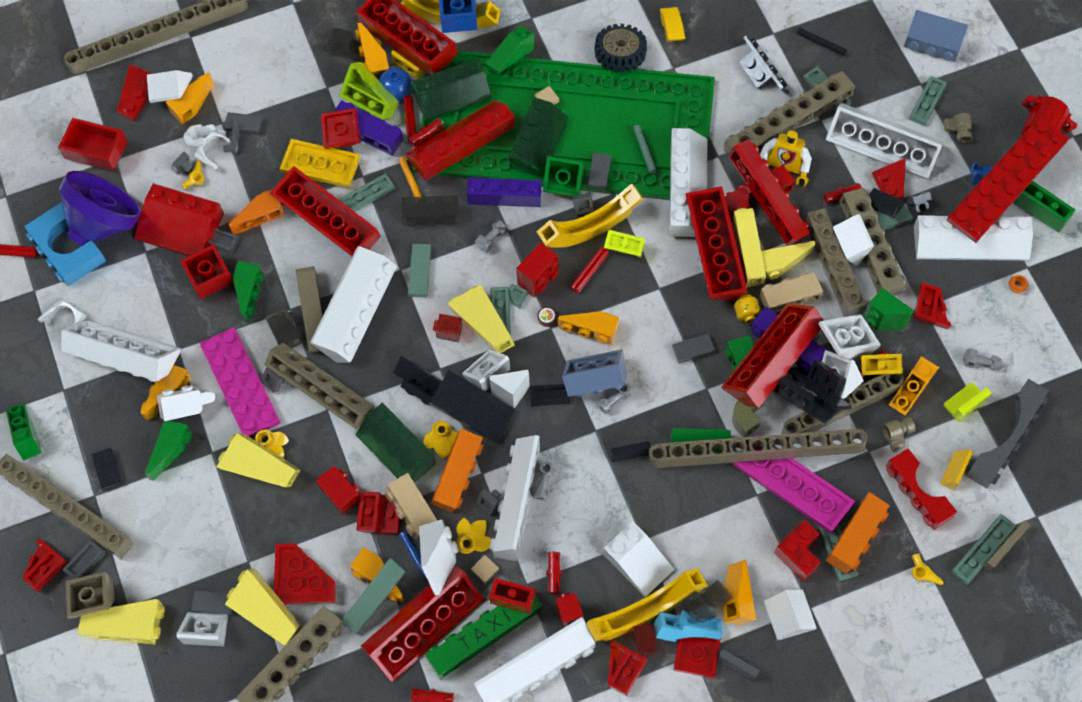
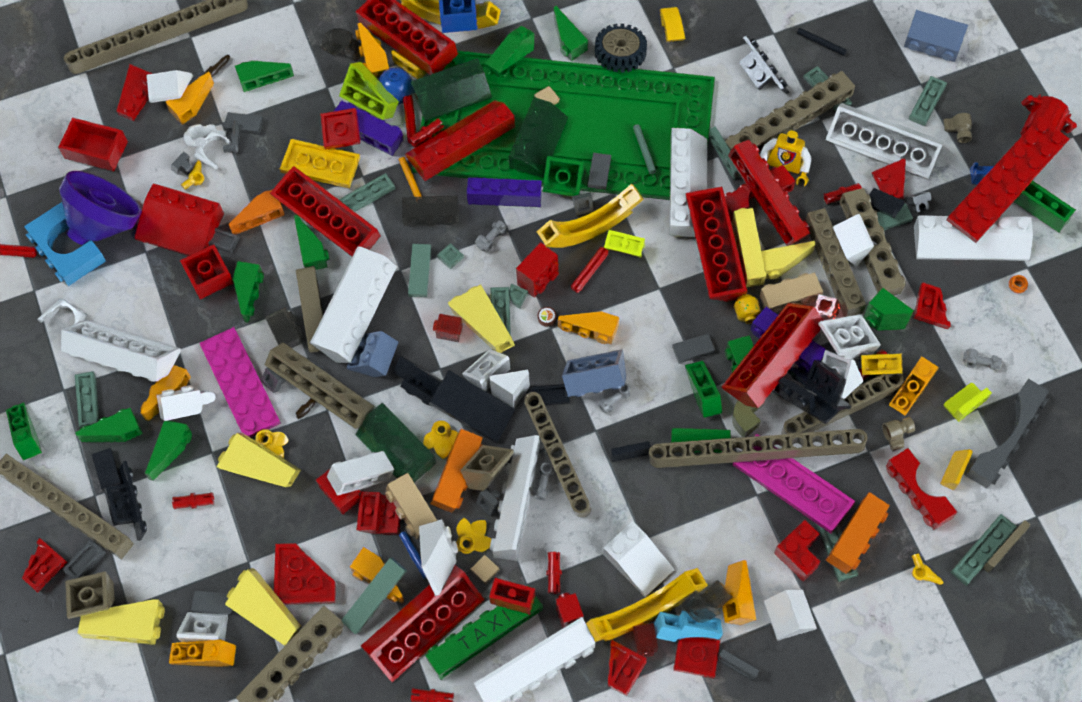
(86, 398): none -> sand green tile
(116, 428): none -> green slope
(124, 504): none -> black bracket
(193, 500): none -> red pin
(203, 653): none -> light orange slope
(213, 70): none -> dark brown piece
(261, 73): none -> green slope
(305, 409): none -> dark brown piece
(310, 246): none -> green slope
(360, 472): none -> white brick
(373, 354): none -> sand blue slope
(450, 256): none -> sand green tile
(485, 466): none -> dark tan slope
(556, 445): none -> dark tan beam
(571, 40): none -> green slope
(704, 389): none -> green slope
(723, 151): none -> sand green tile
(828, 307): none -> clear red brick

